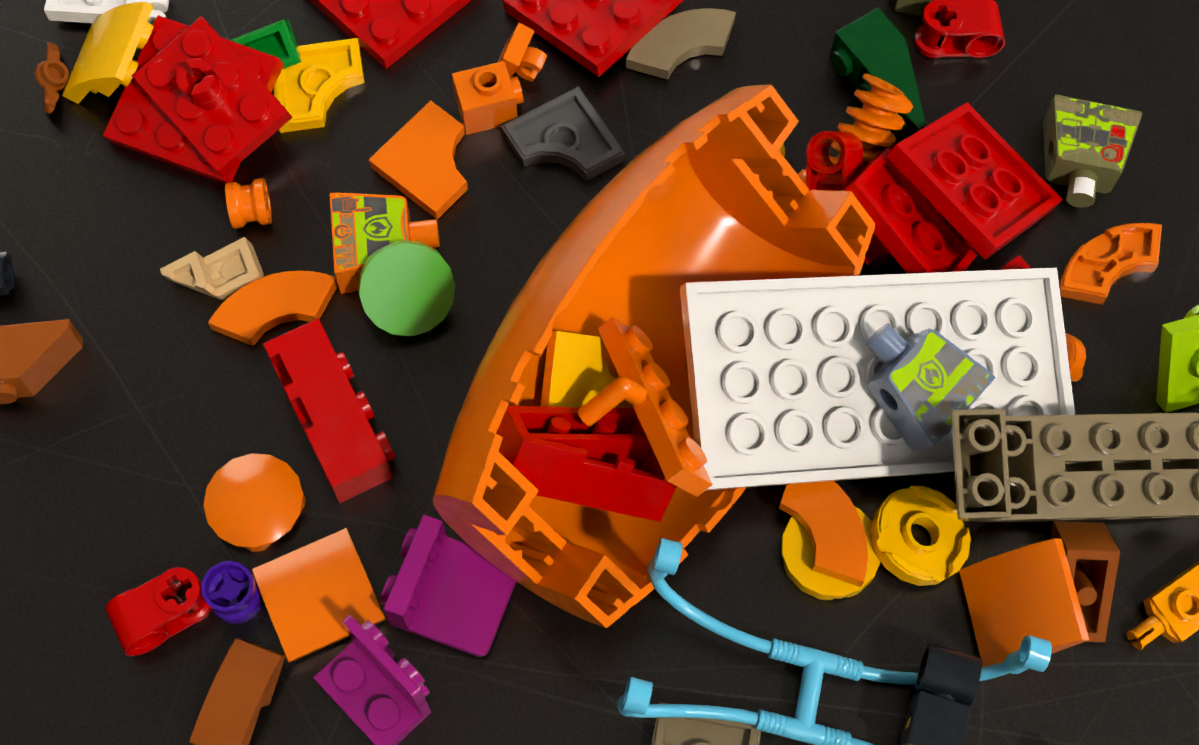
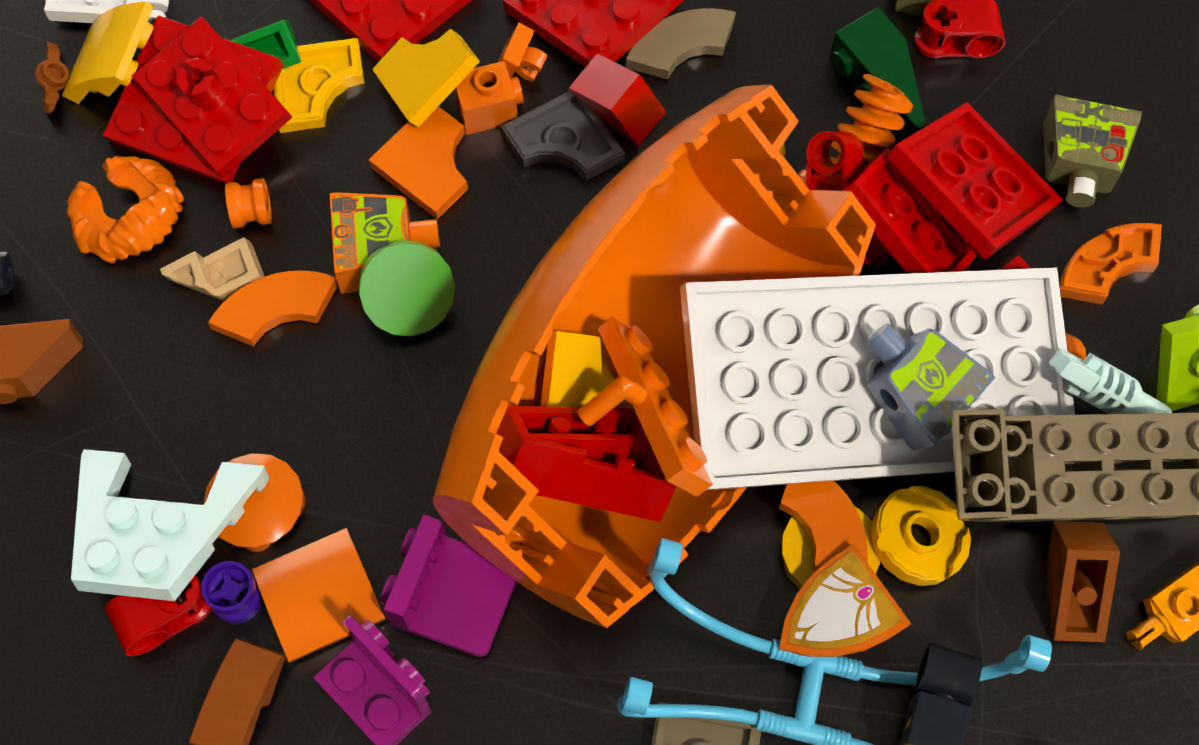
(142, 224): none -> orange piece
(149, 544): none -> light aqua wing
(330, 410): red wedge -> none
(425, 74): none -> yellow tile
(619, 98): none -> red slope
(841, 610): none -> shield
(1022, 596): orange slope -> none
(1104, 385): none -> light aqua hinge

